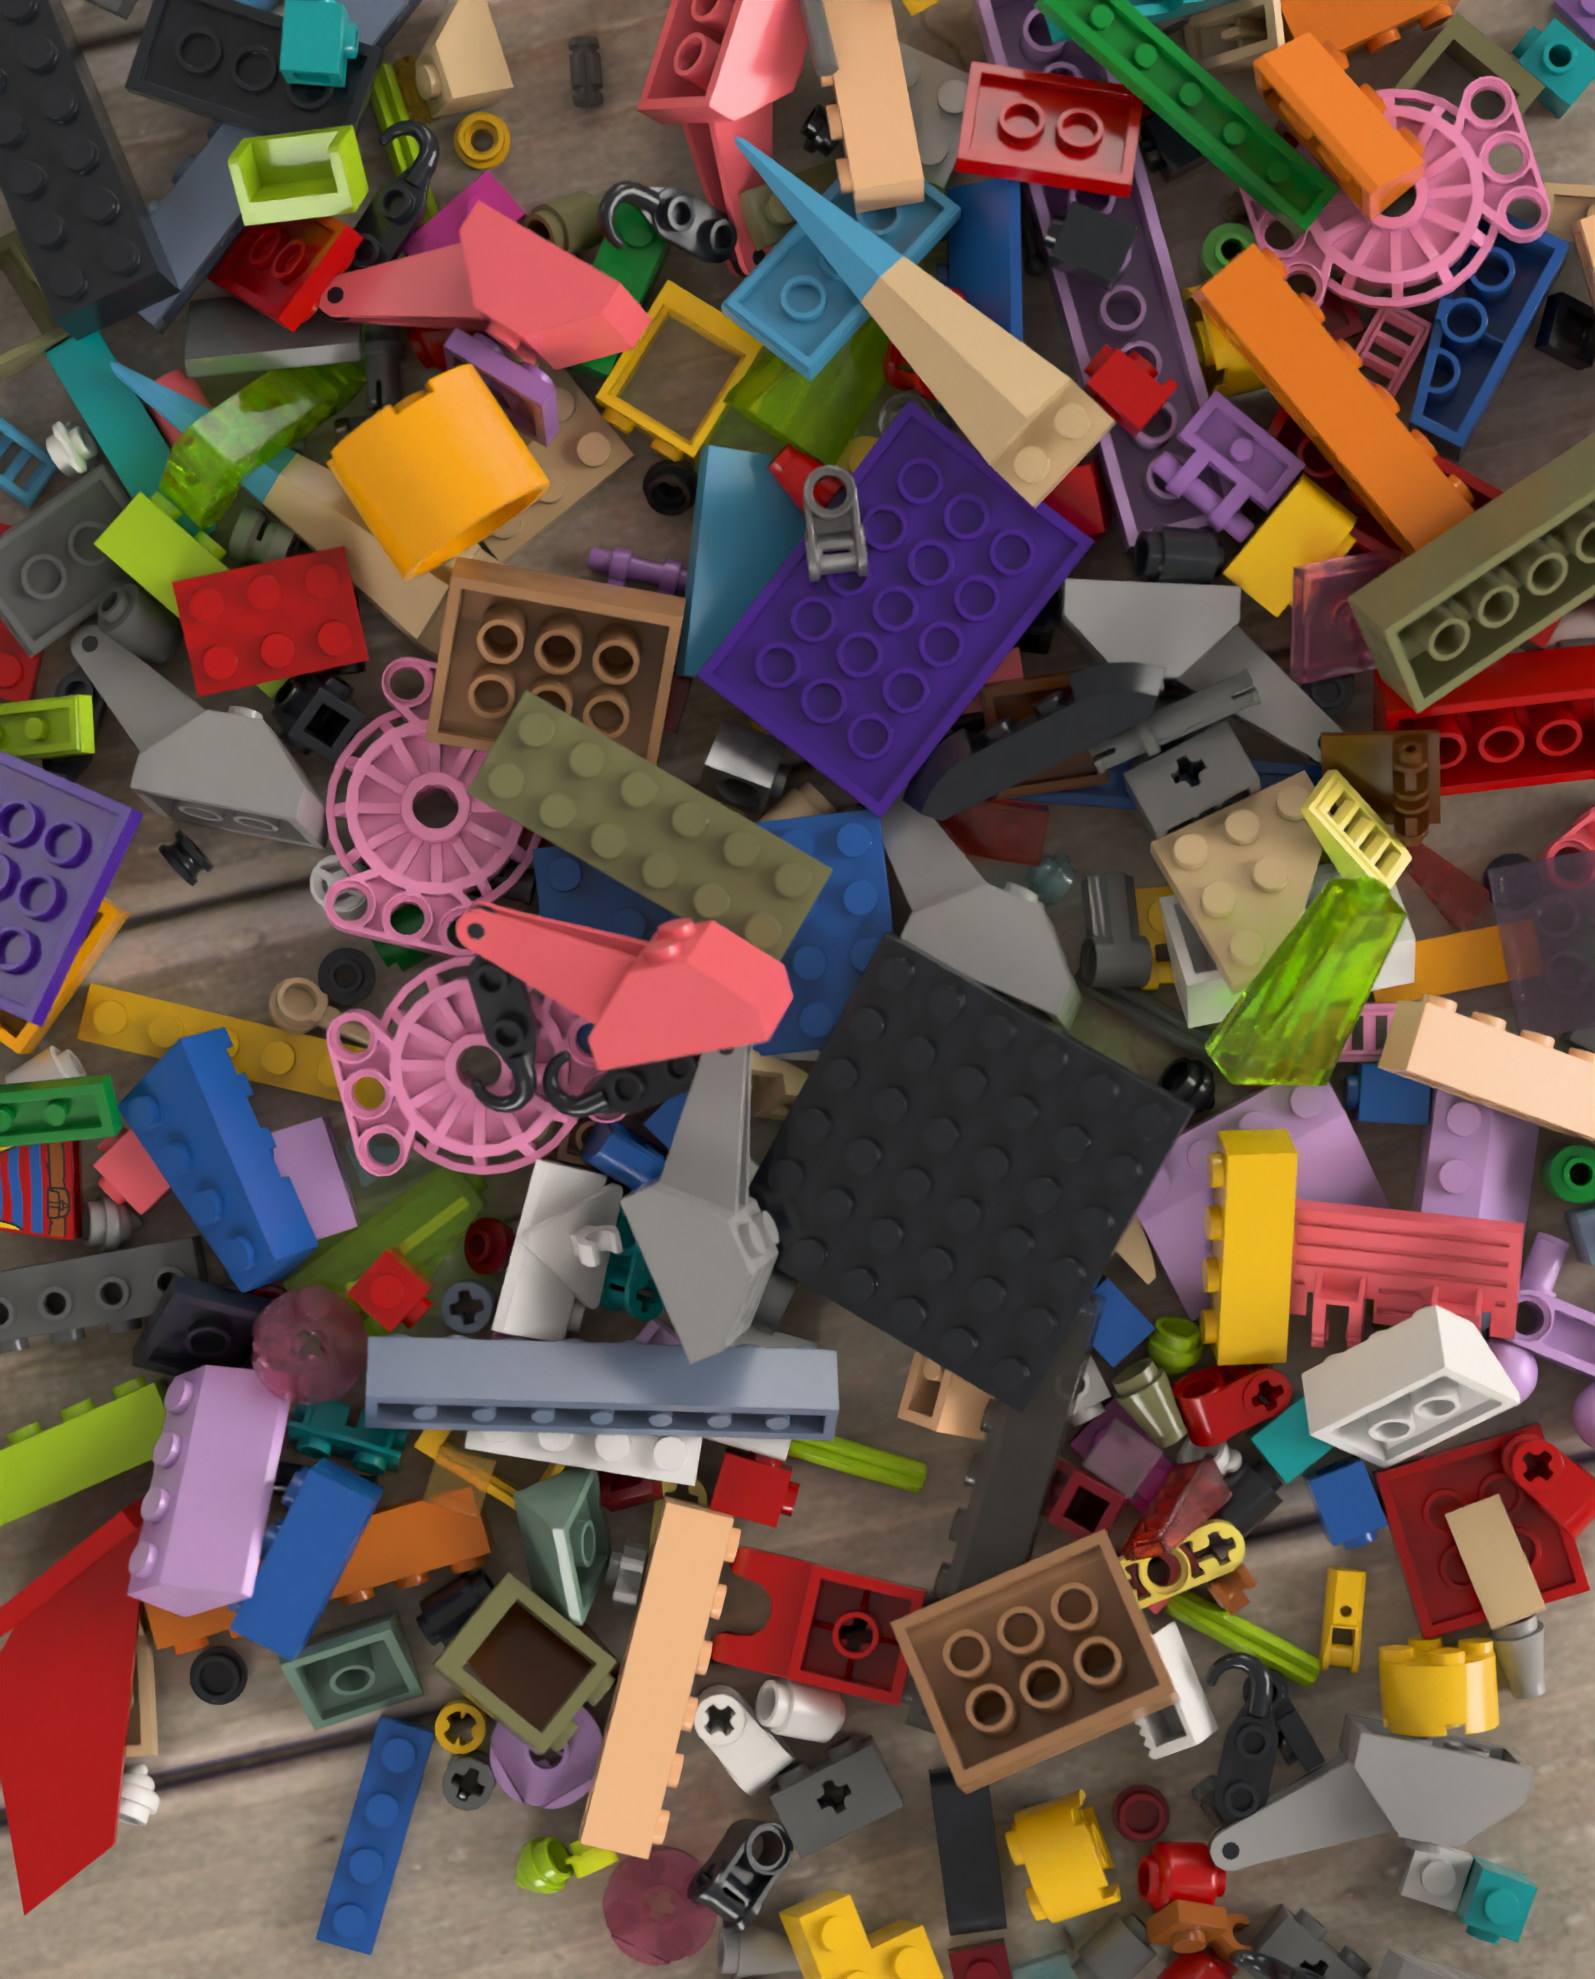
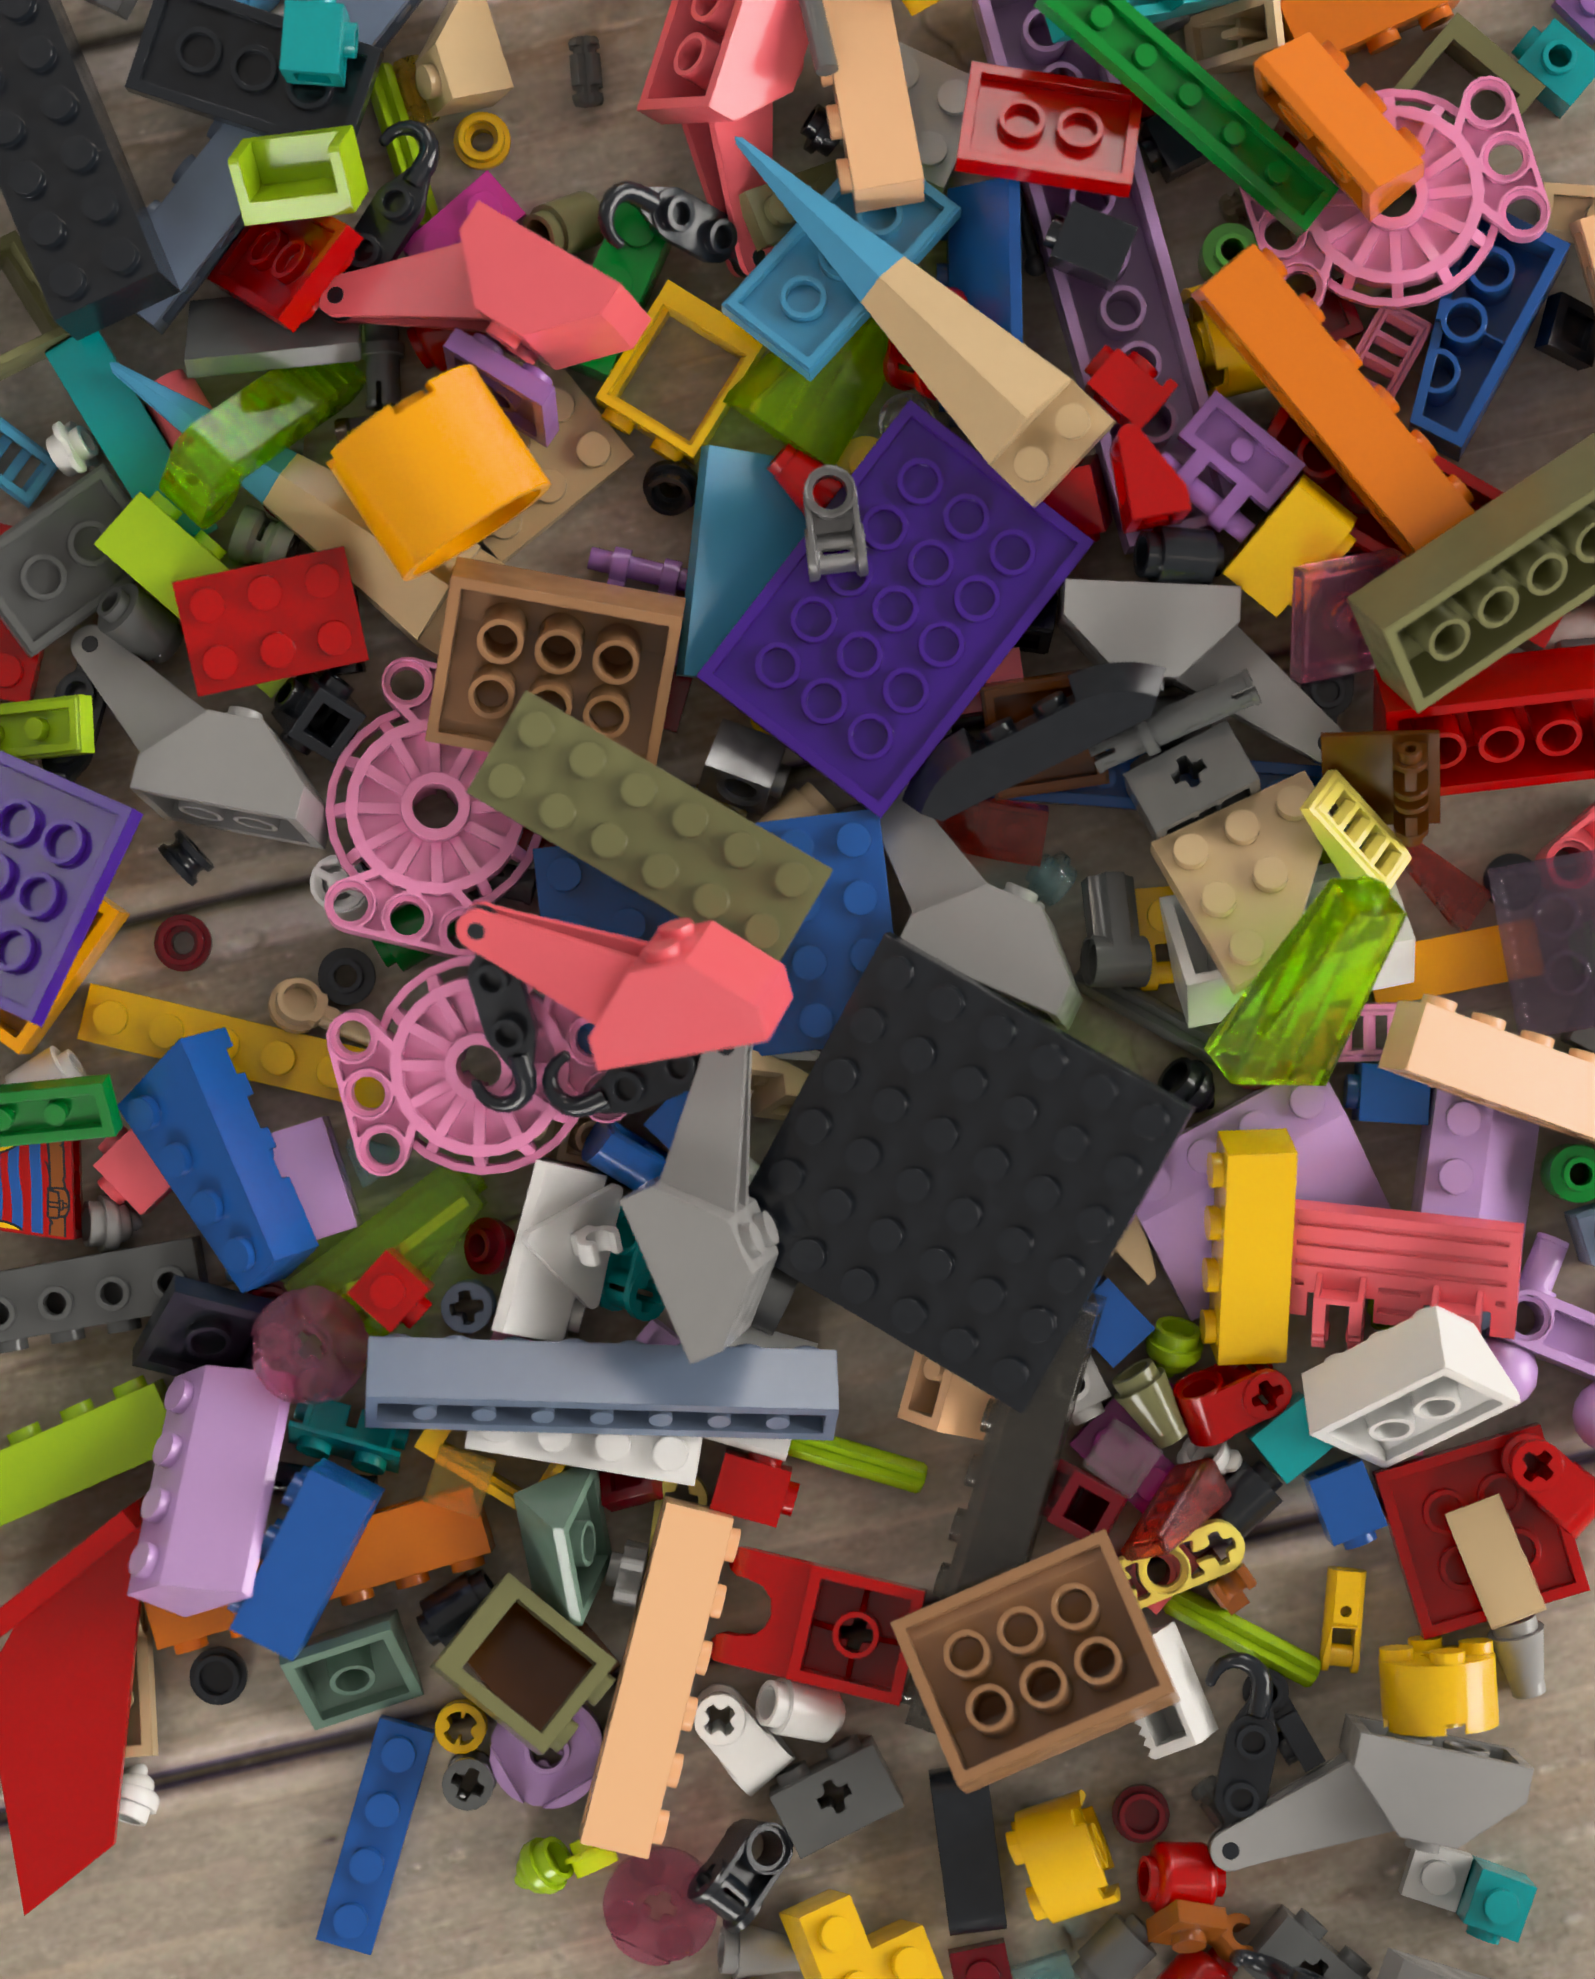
(165, 938): none -> dark red plate
(1145, 483): none -> red tile

